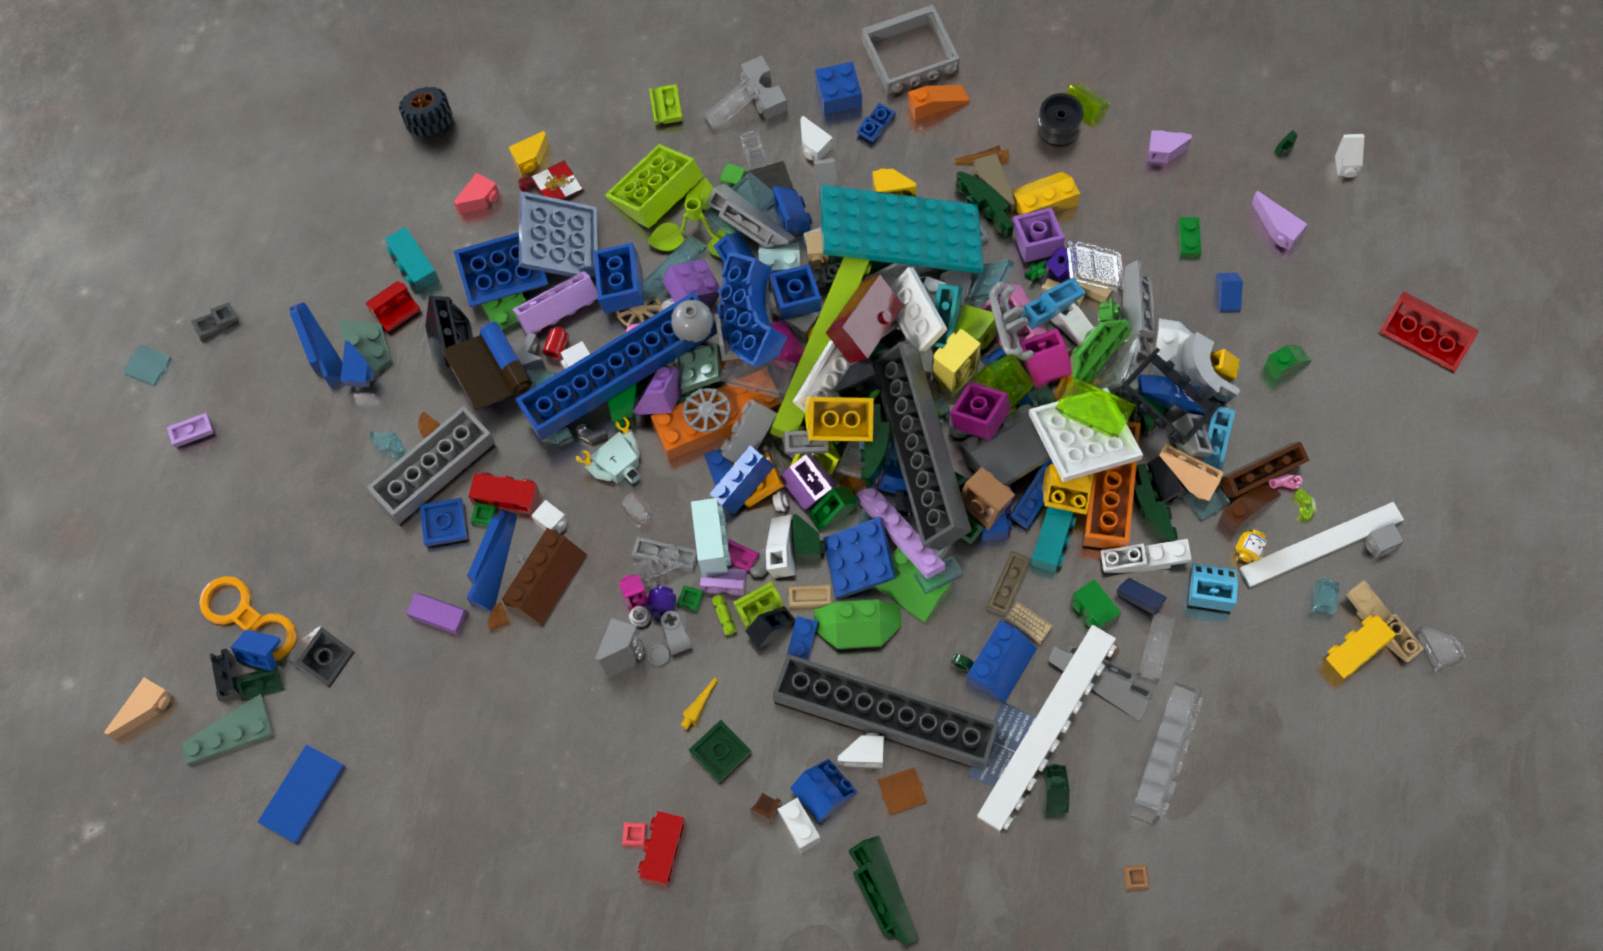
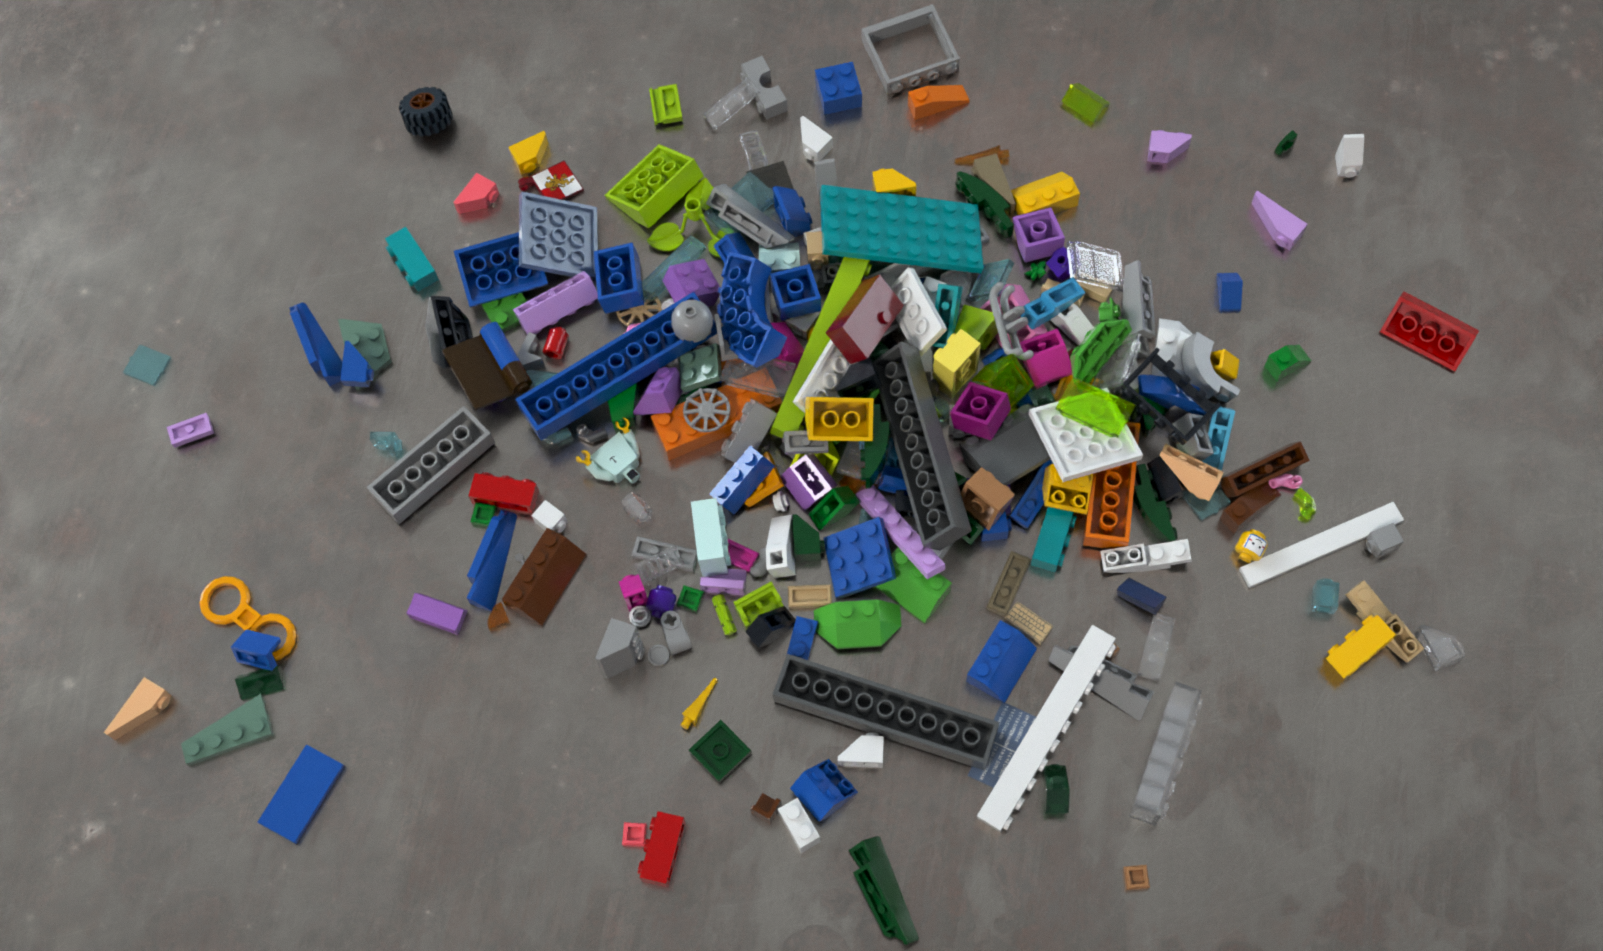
(218, 319): dark grey slope -> none
(224, 675): black hinge -> none
(320, 655): dark grey slope -> none
(393, 306): red bracket -> none
(427, 424): clear orange tile -> none
(443, 522): blue plate -> none
(573, 354): white brick -> none
(717, 465): blue plate -> none
(732, 174): bright green tile -> none
(876, 123): blue slope -> none
(902, 791): clear orange piece -> none
(951, 573): clear light blue tile -> none
(962, 662): dark green tile -> none
(1060, 119): black wheel -> none
(1095, 605): green brick -> none
(1189, 236): green plate -> none
(1213, 587): medium azure slope -> none

